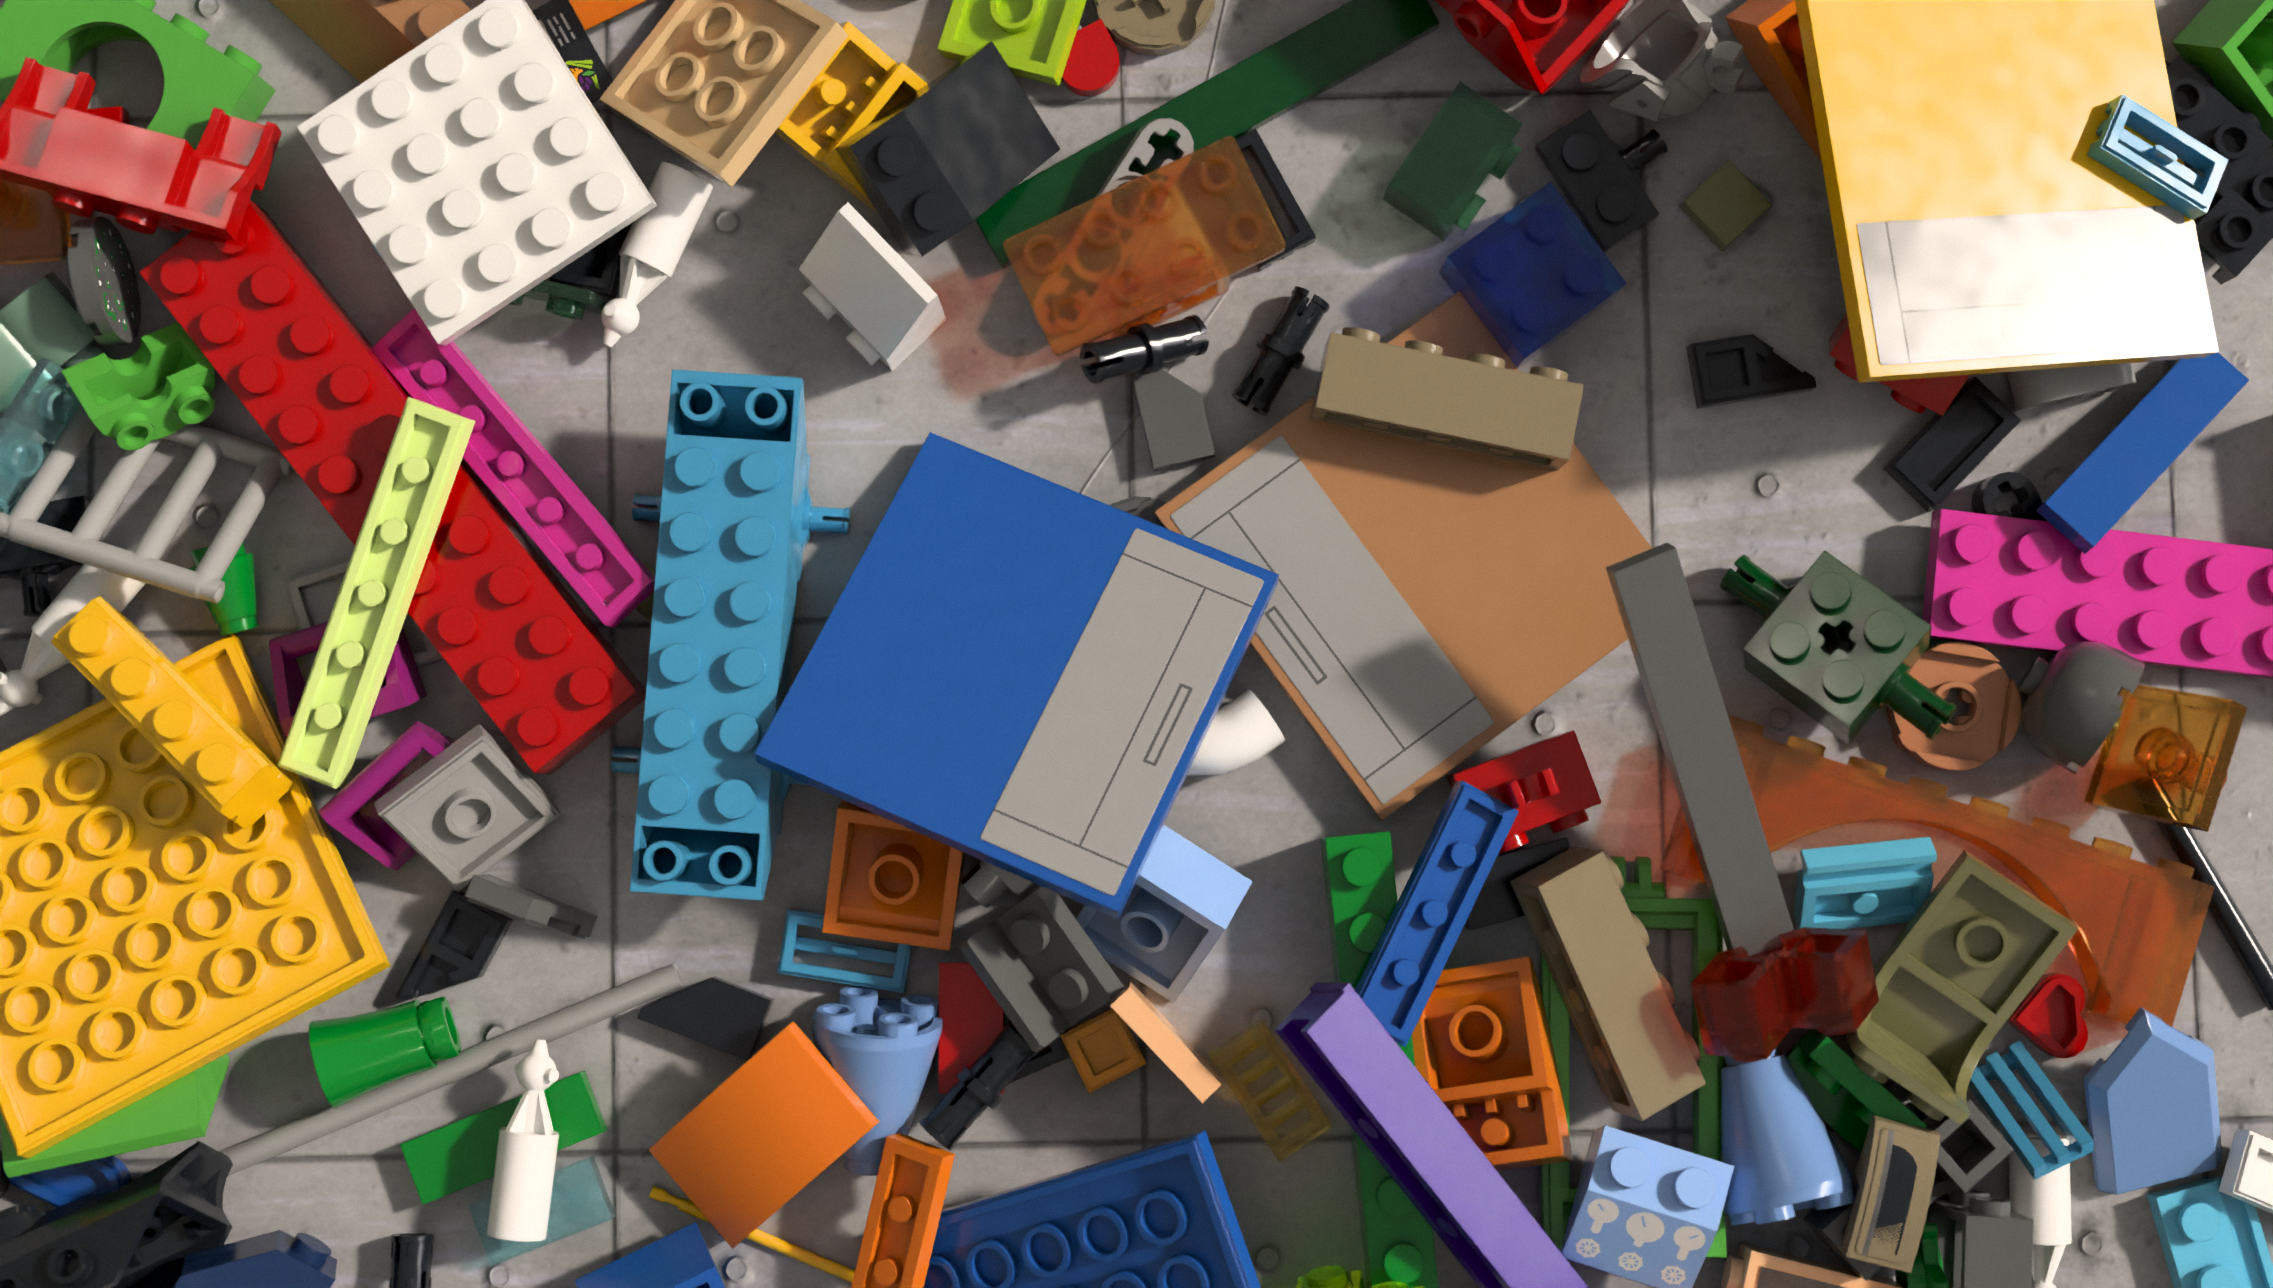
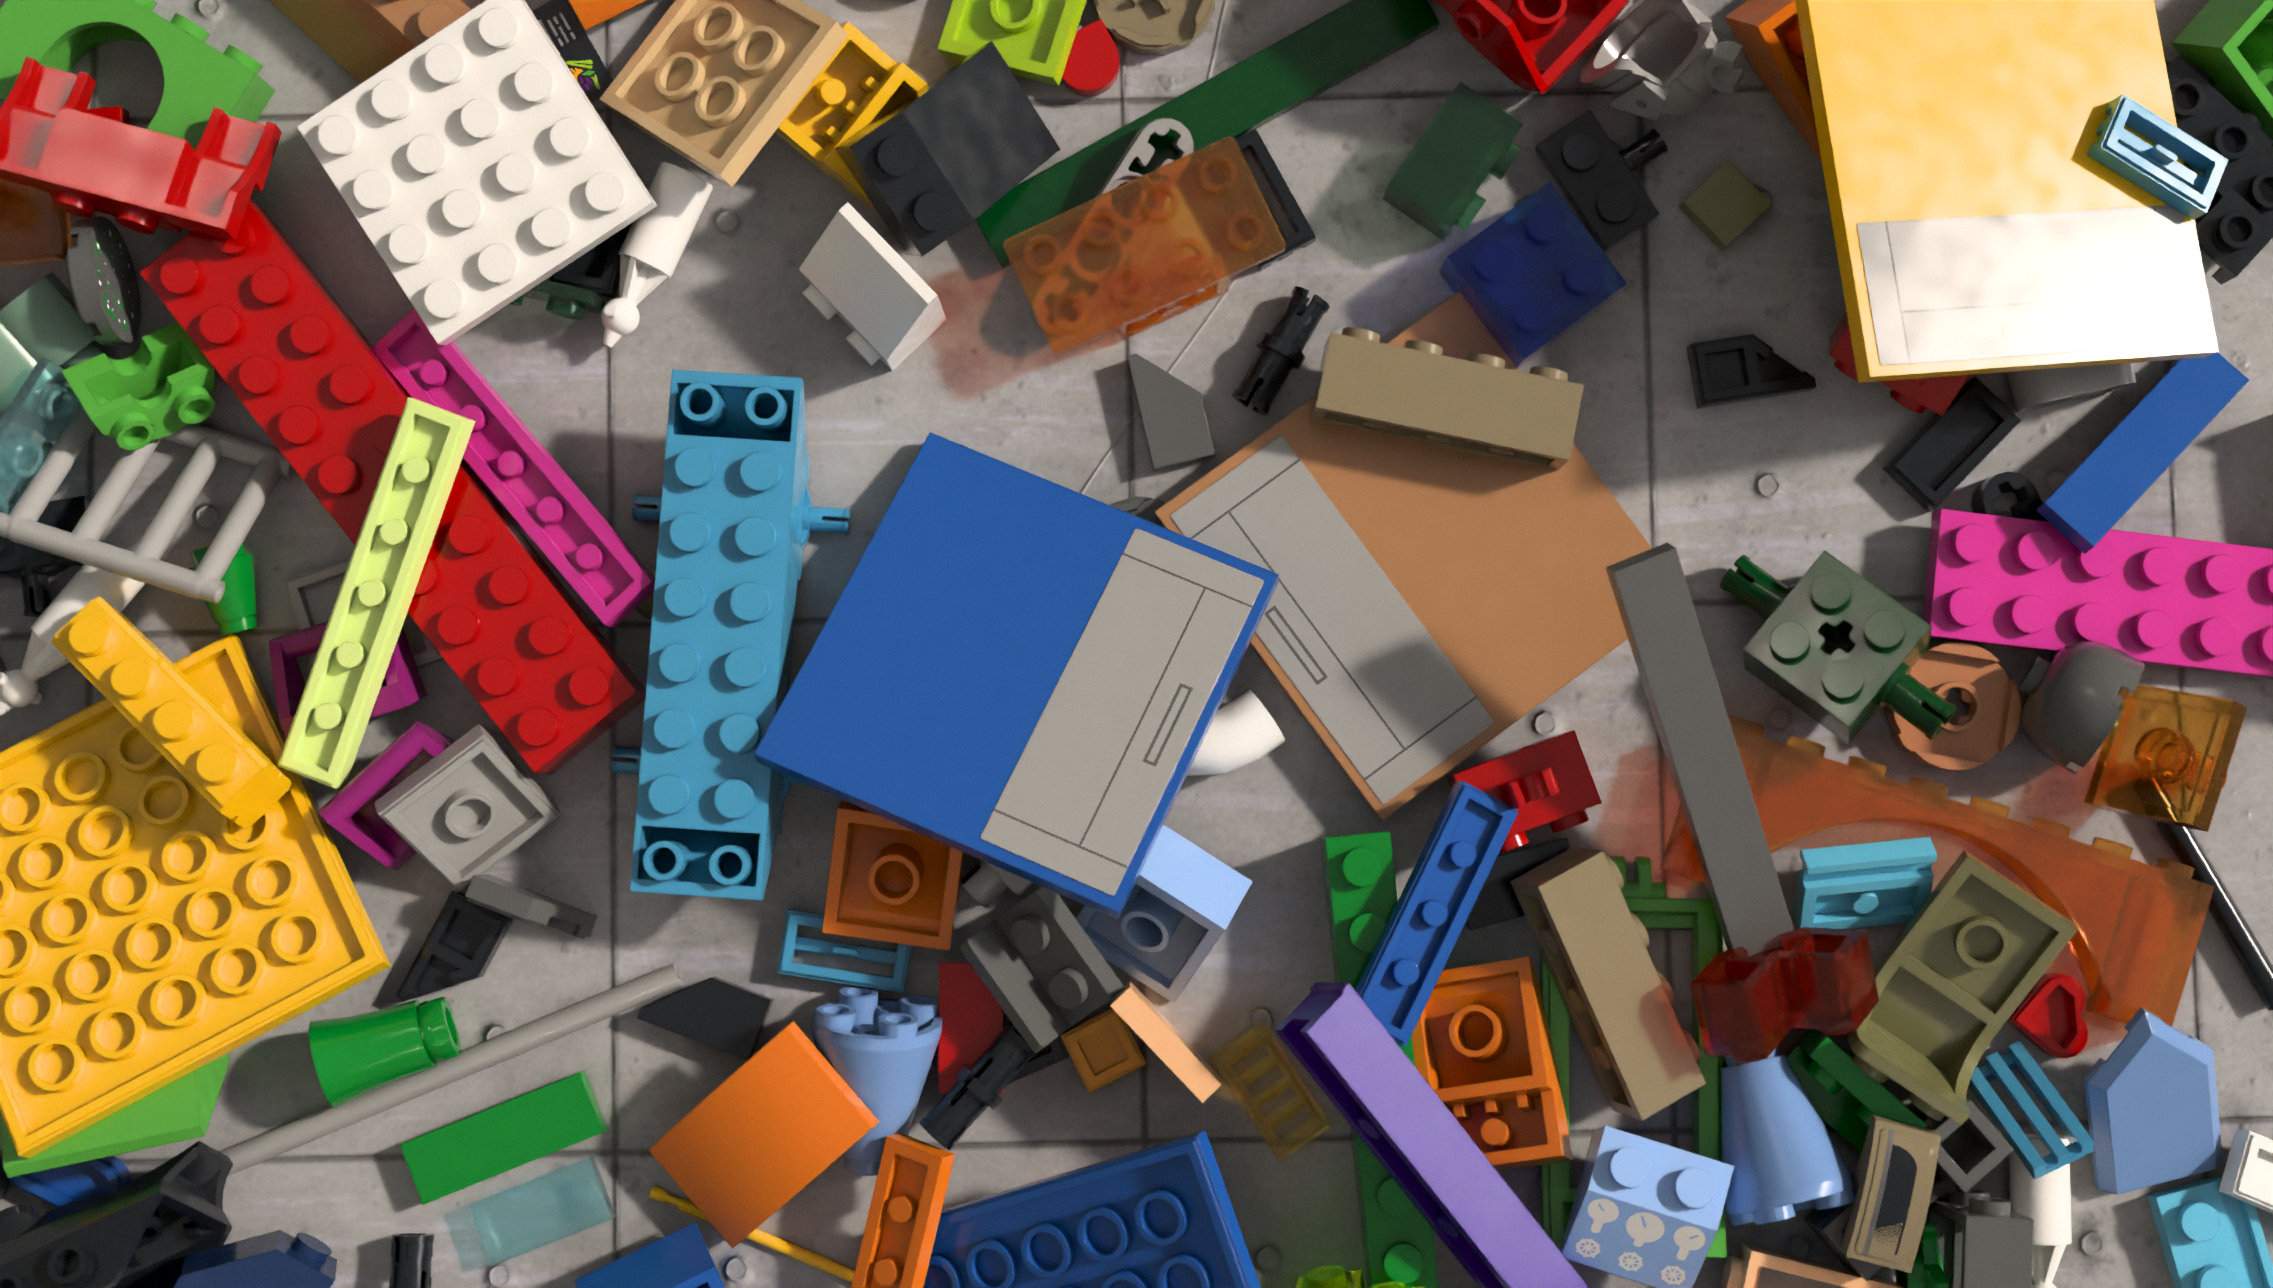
(526, 1156): white wheel -> none
(1144, 349): black pin -> none

